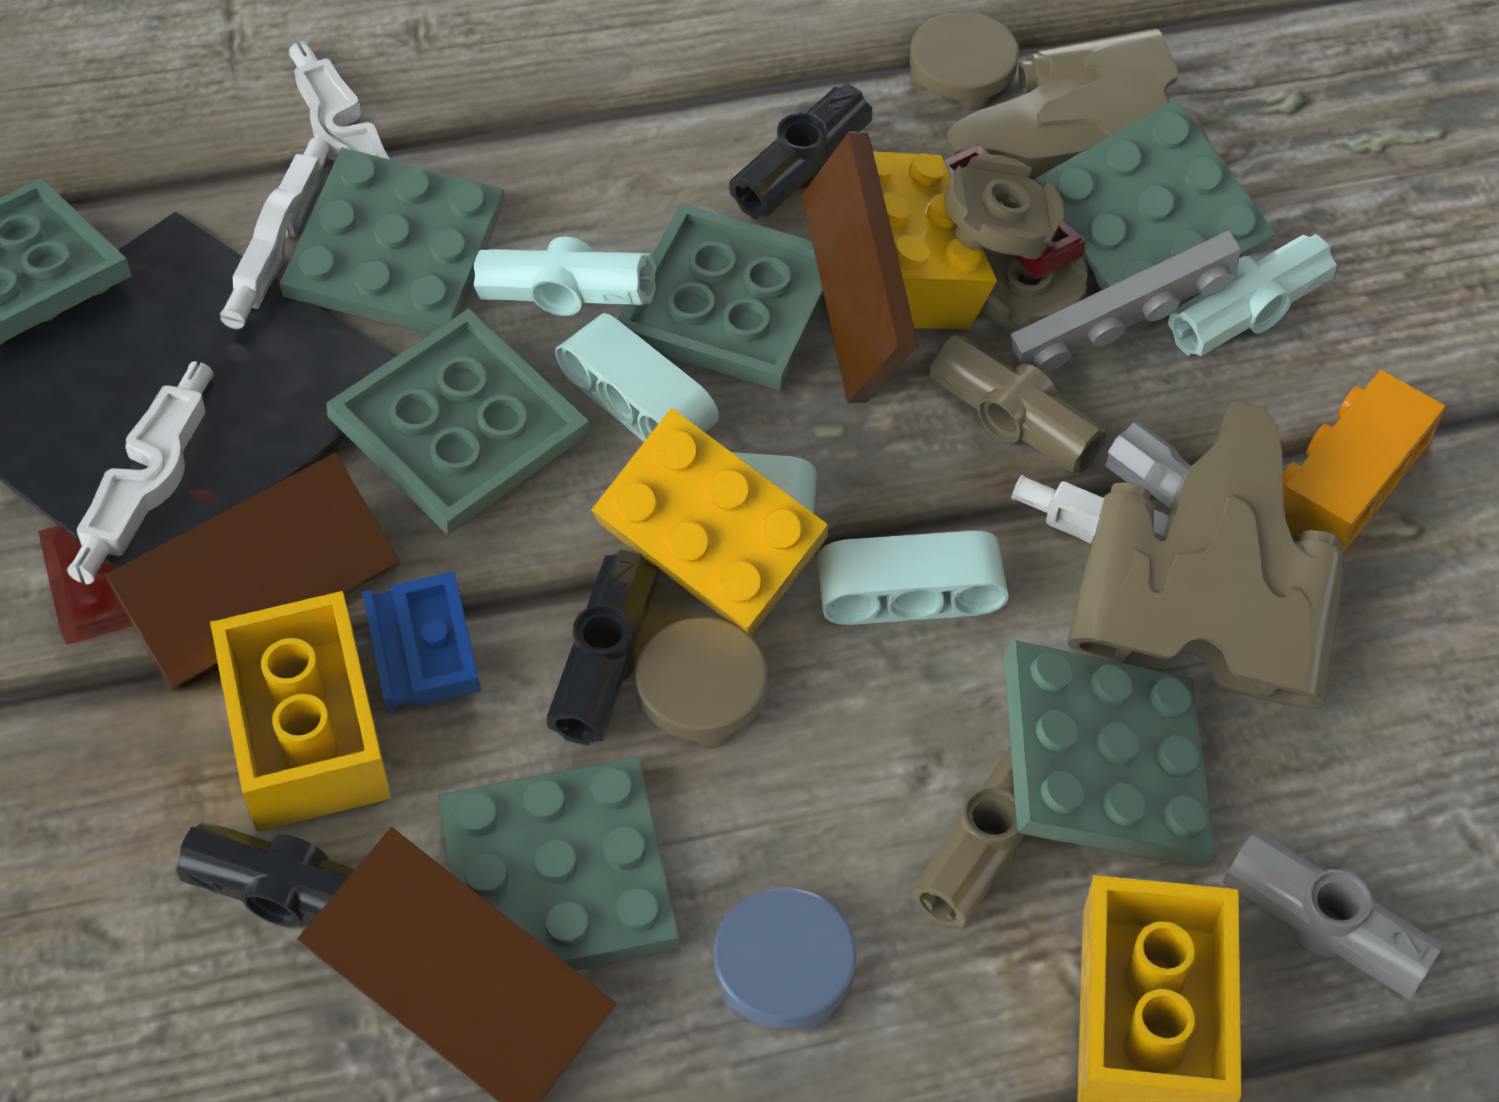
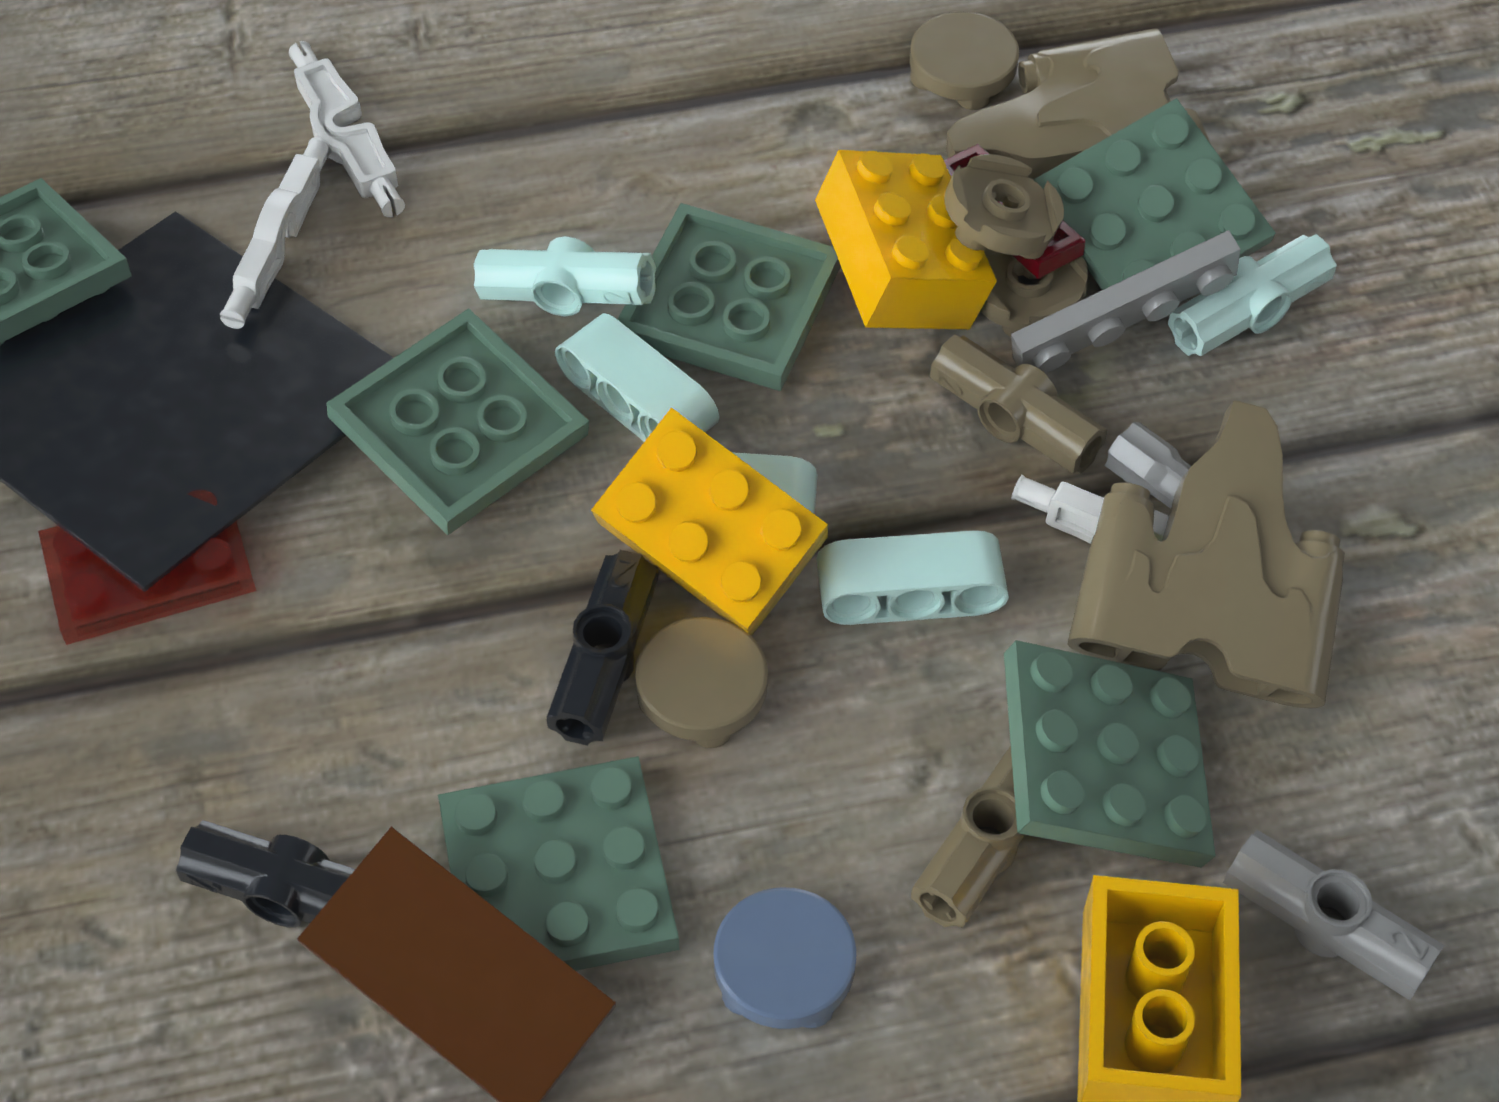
(129, 494): white piece -> none
(268, 551): reddish brown tile -> none
(299, 711): yellow brick -> none
(392, 242): sand green plate -> none
(421, 642): blue plate -> none
(799, 151): black piece -> none
(859, 268): reddish brown tile -> none
(1359, 458): light orange brick -> none

